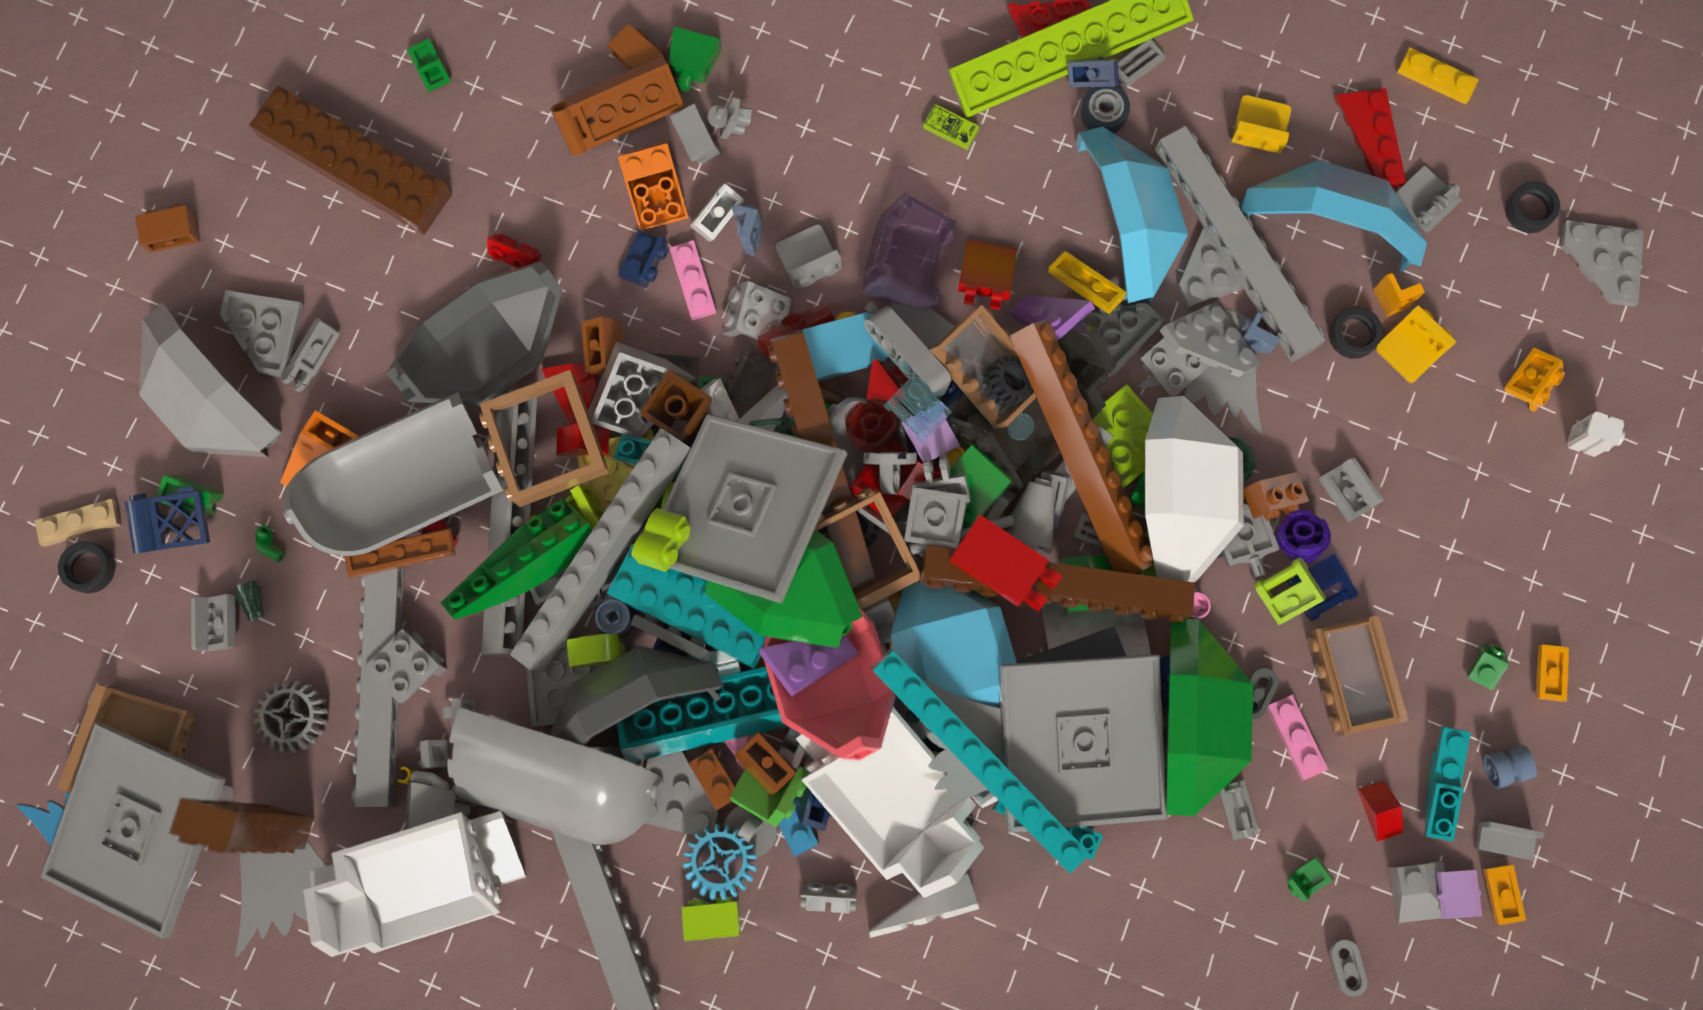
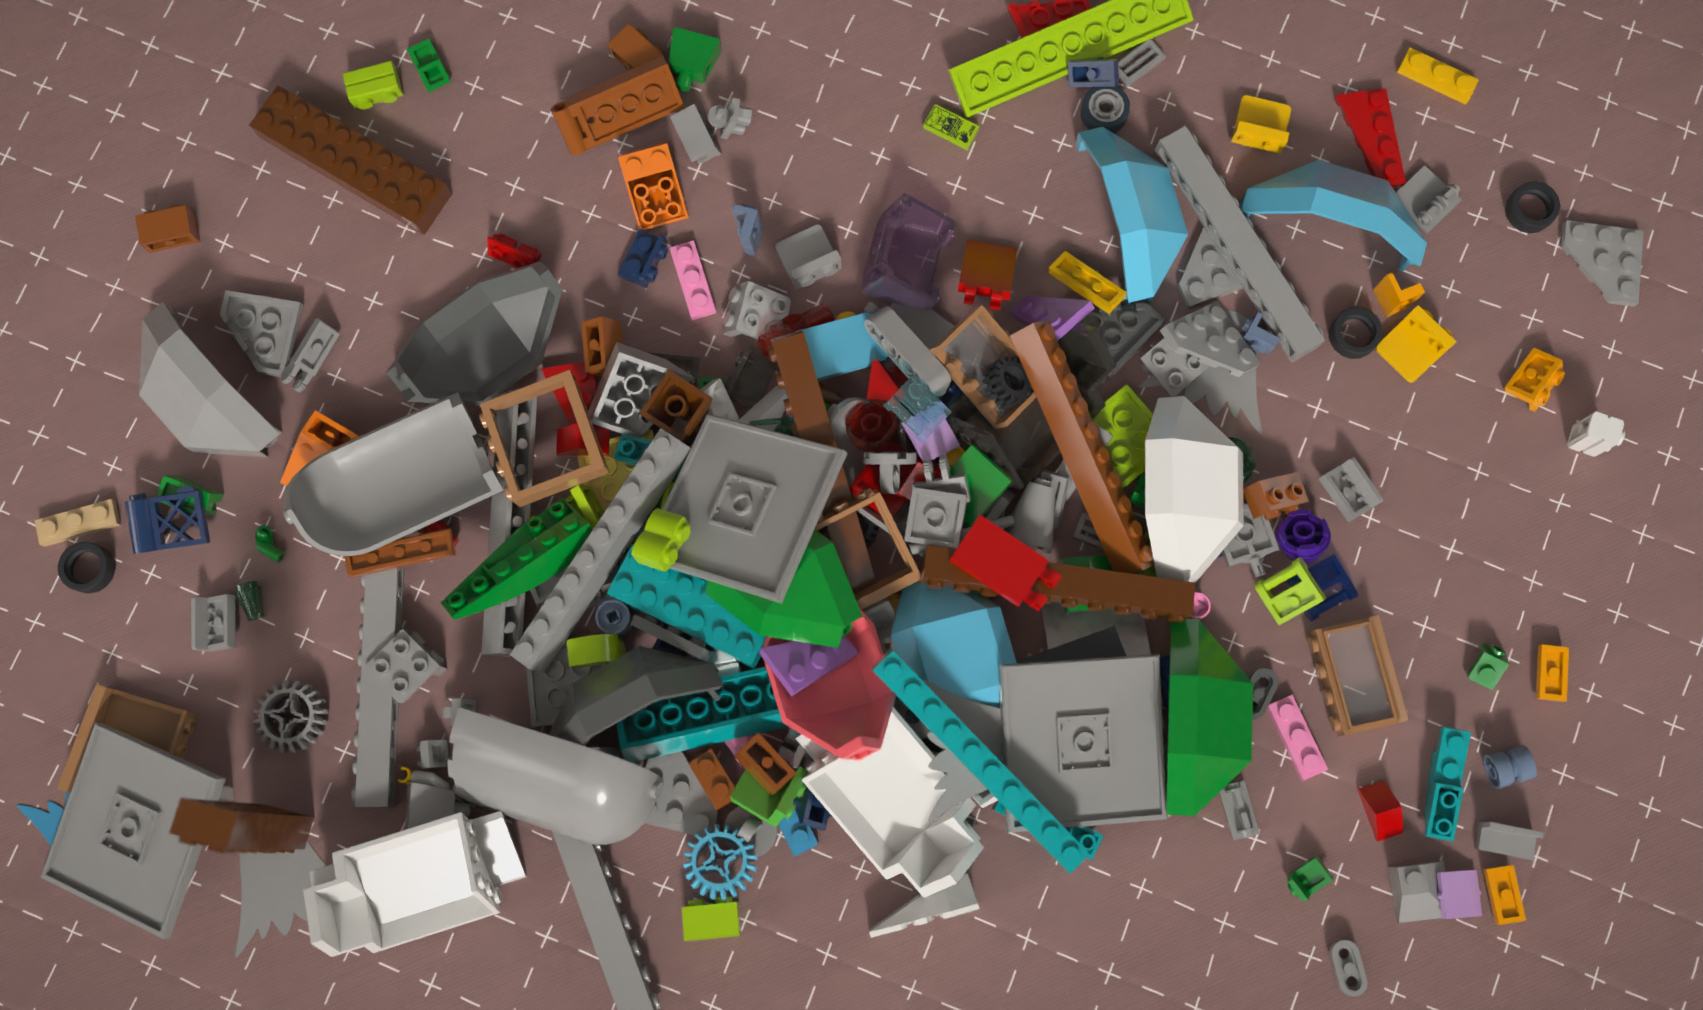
(373, 85): none -> lime brick
(716, 212): white brick -> none
(816, 894): light grey hinge -> none
(1021, 427): clear light blue tile -> none

